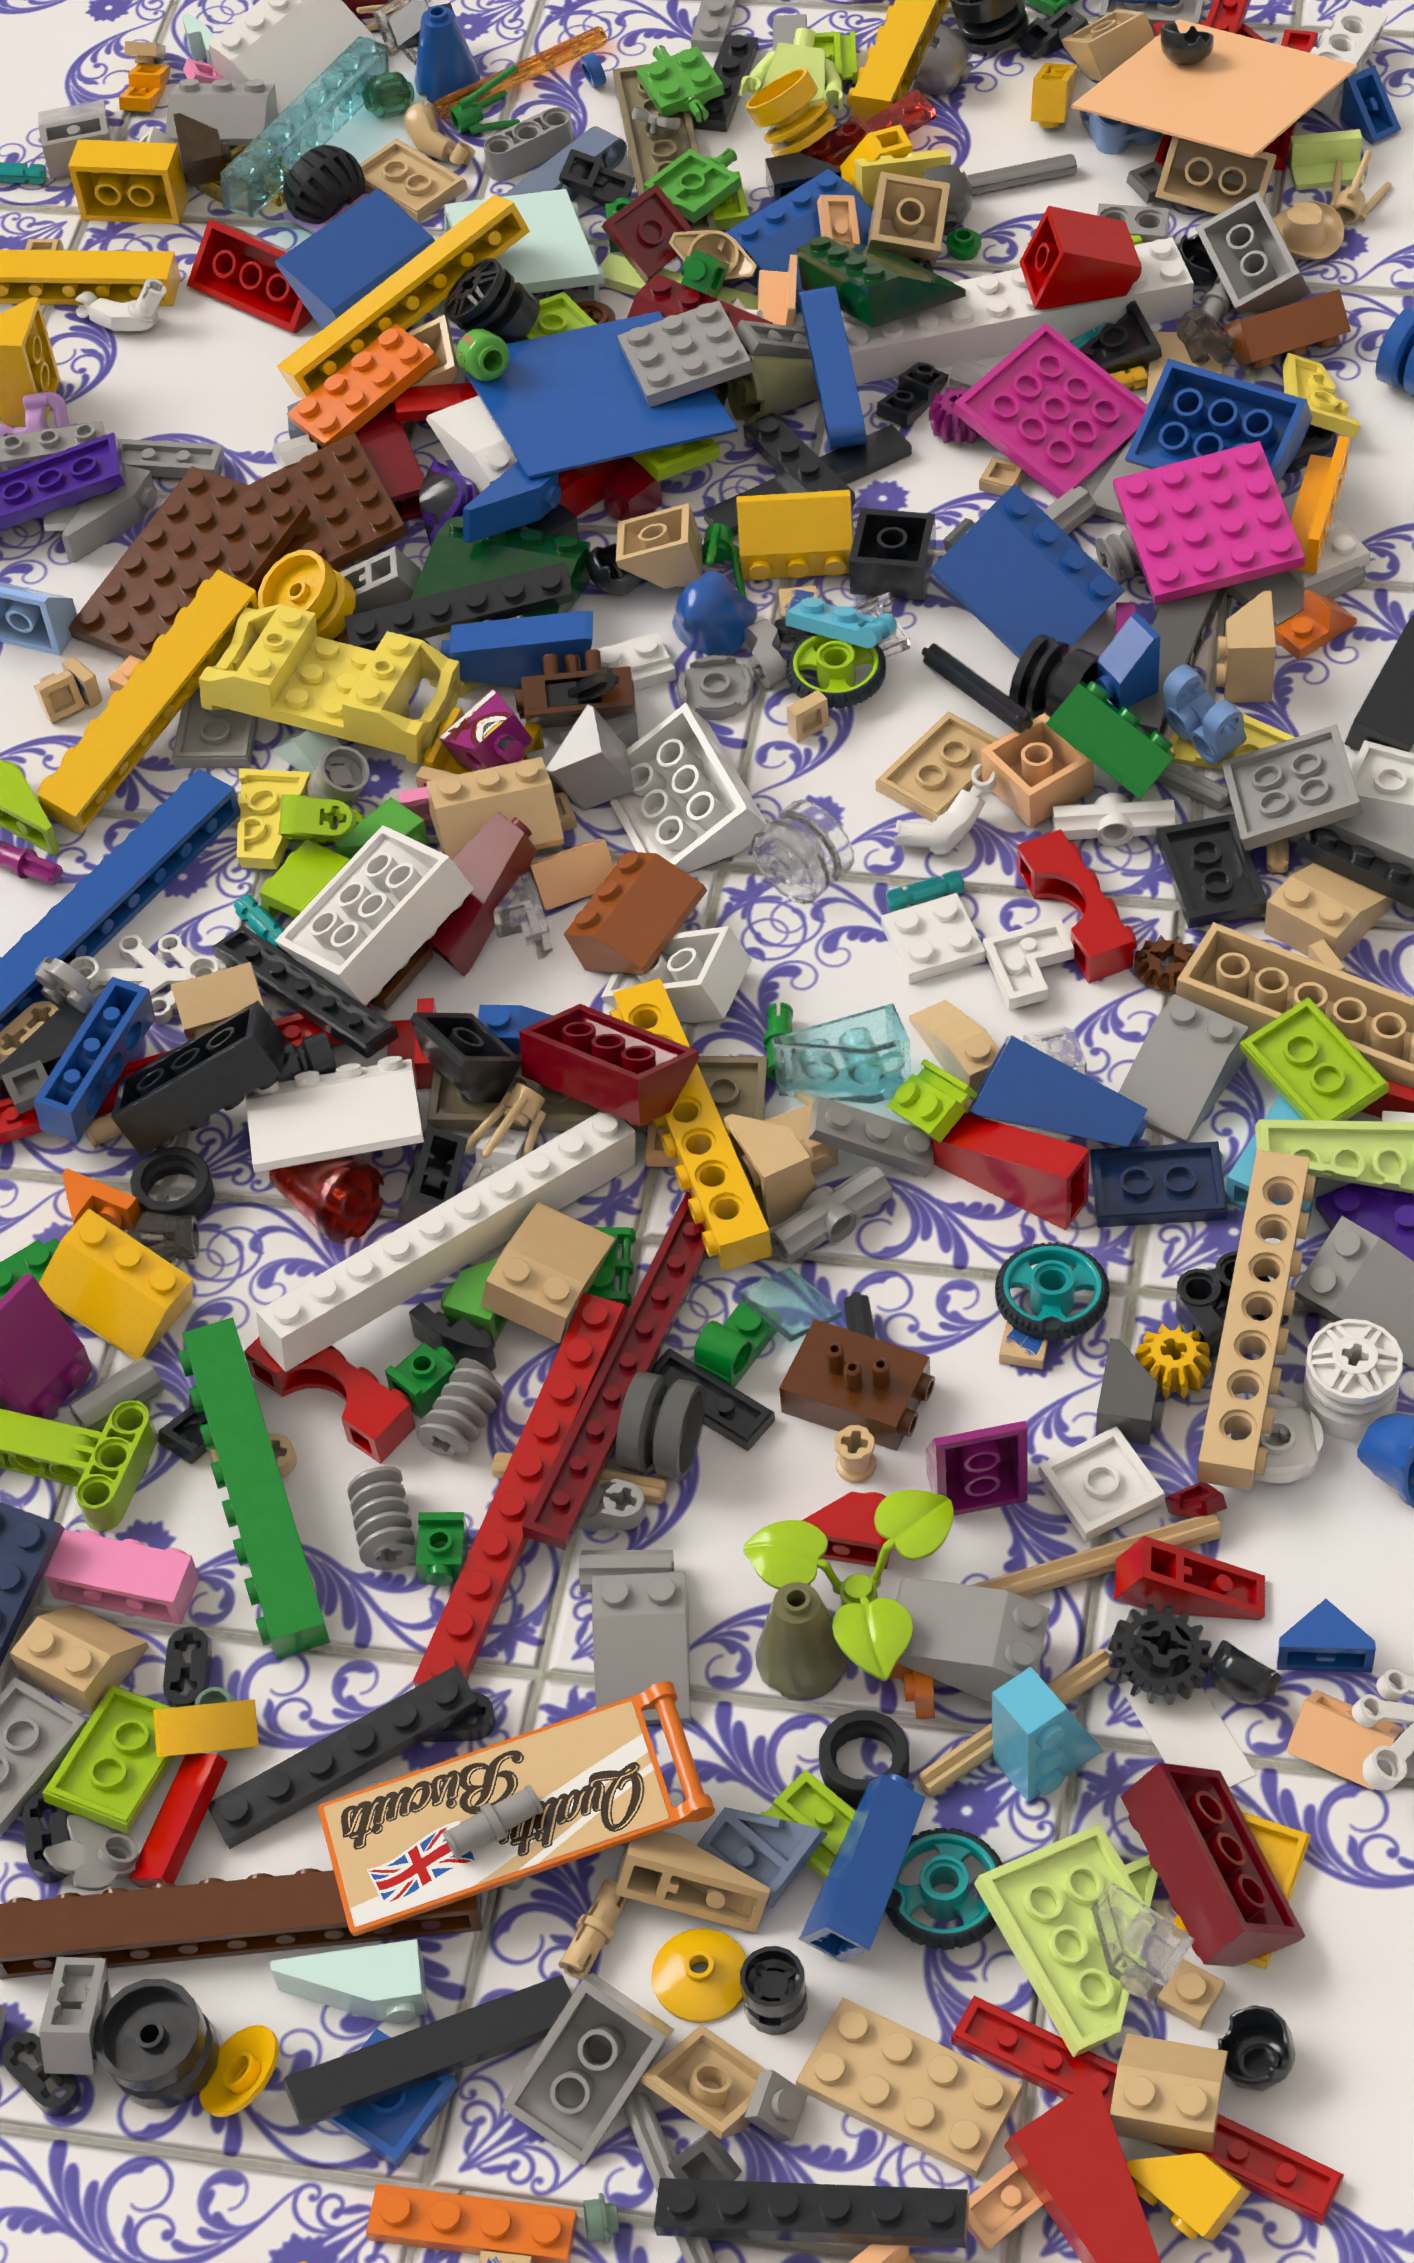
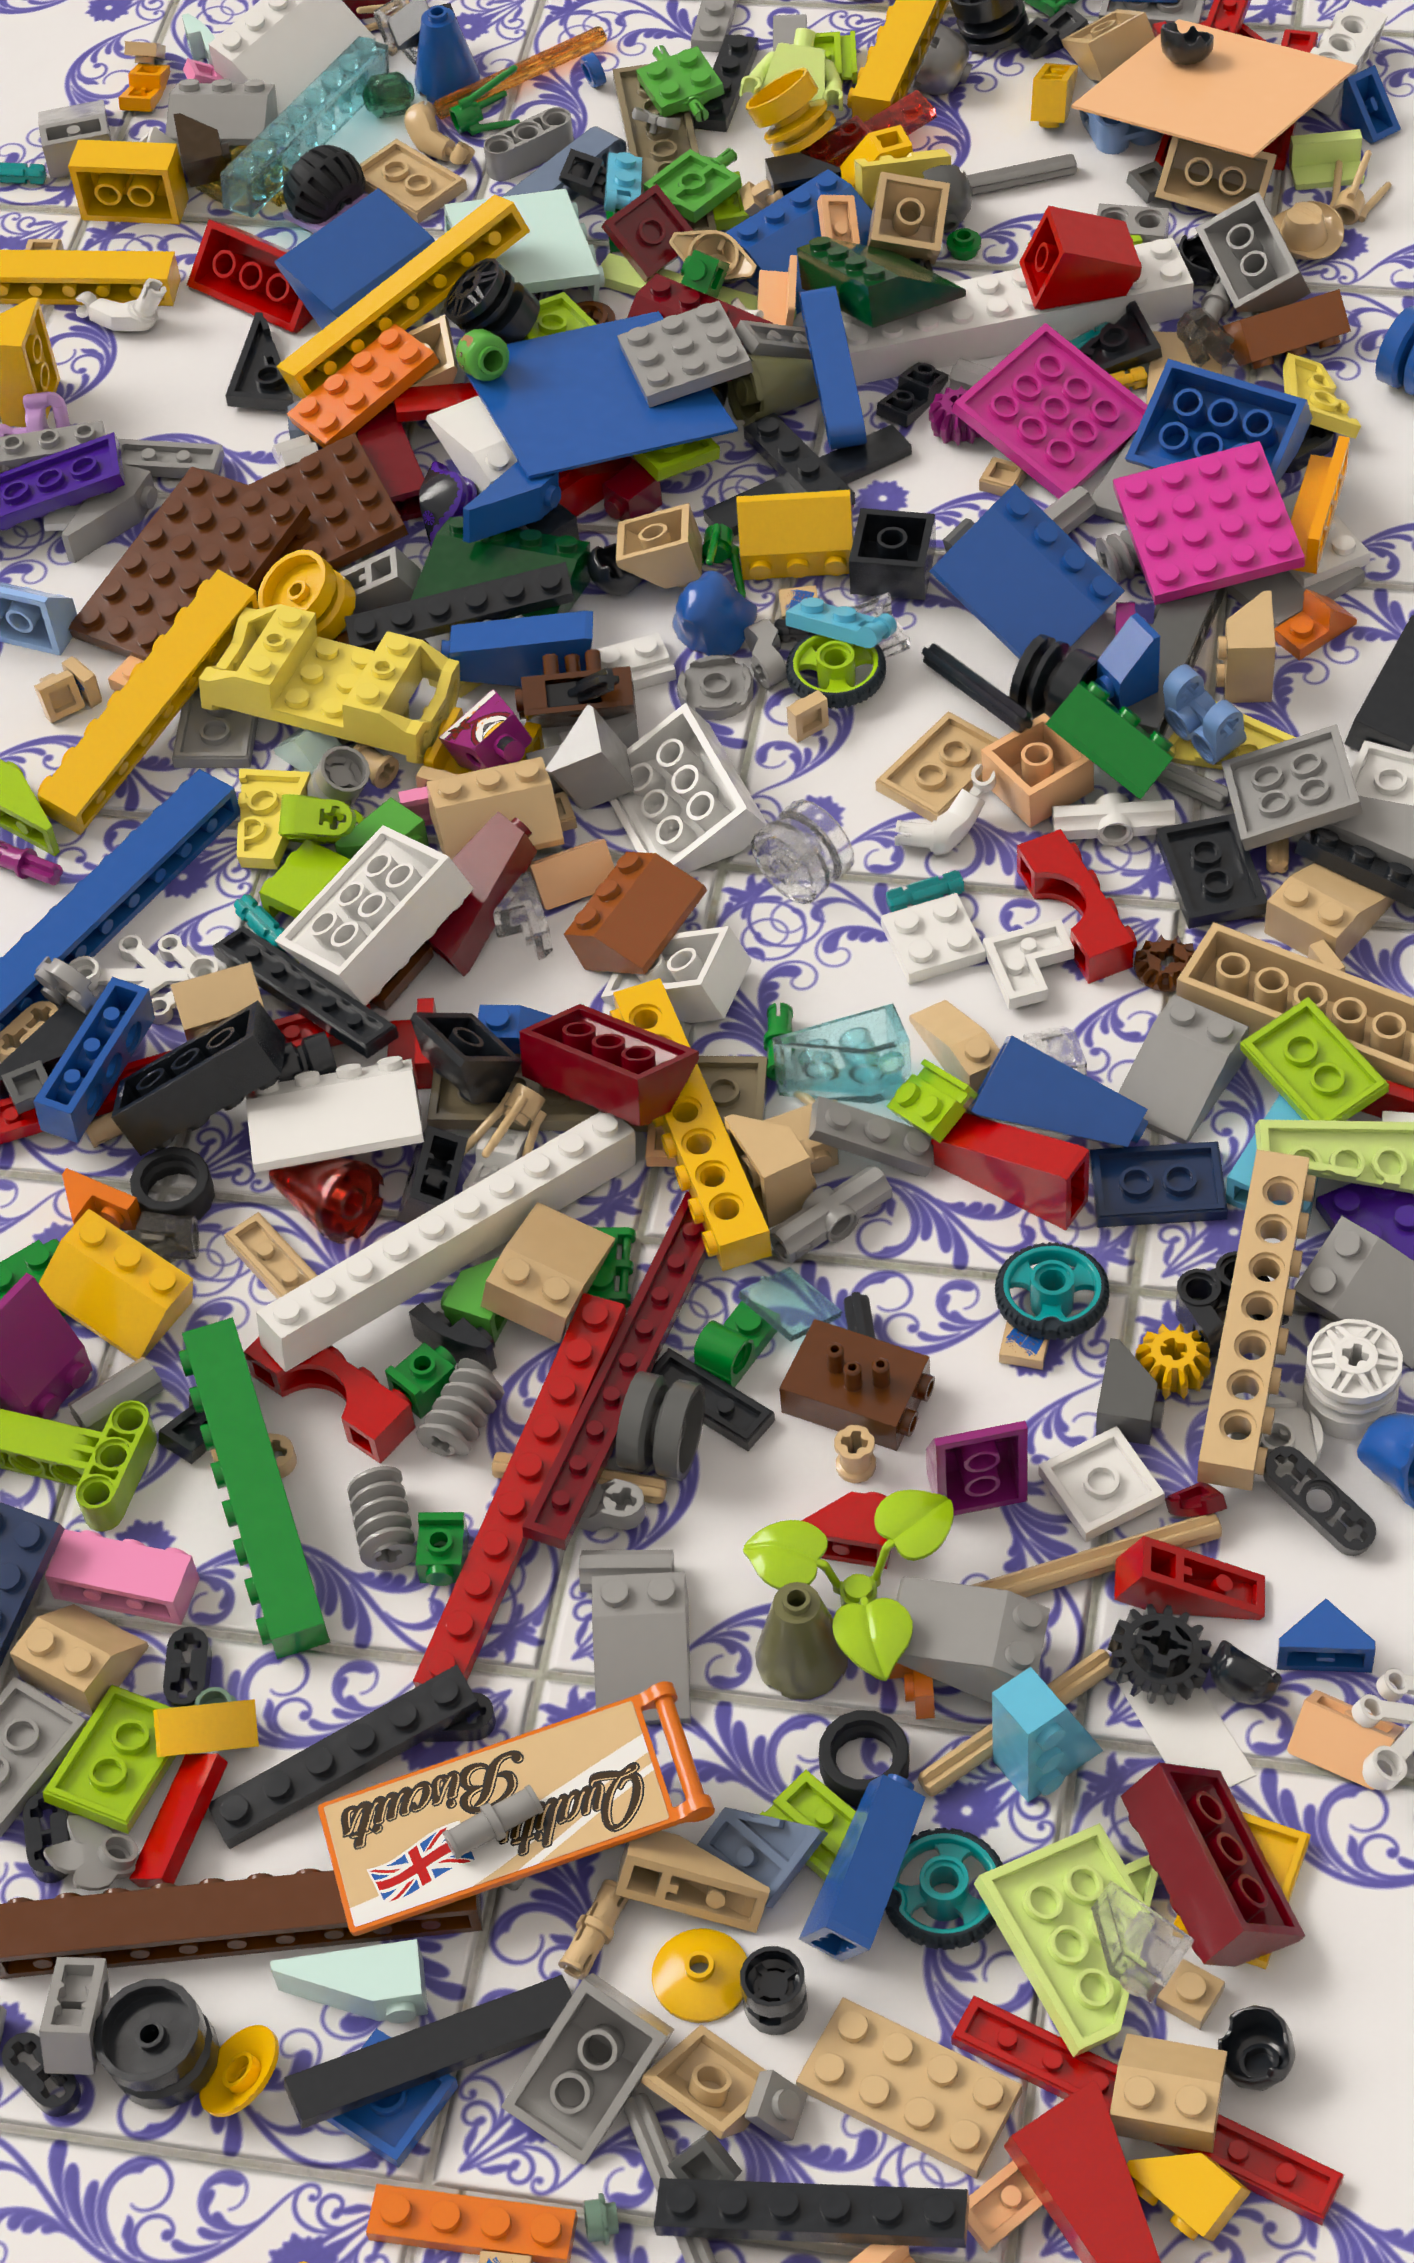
(256, 378): none -> black wing
(268, 1255): none -> tan tile
(382, 768): none -> tan bush
(622, 180): none -> medium azure plate
(756, 196): none -> tan tile
(1318, 1520): none -> black beam

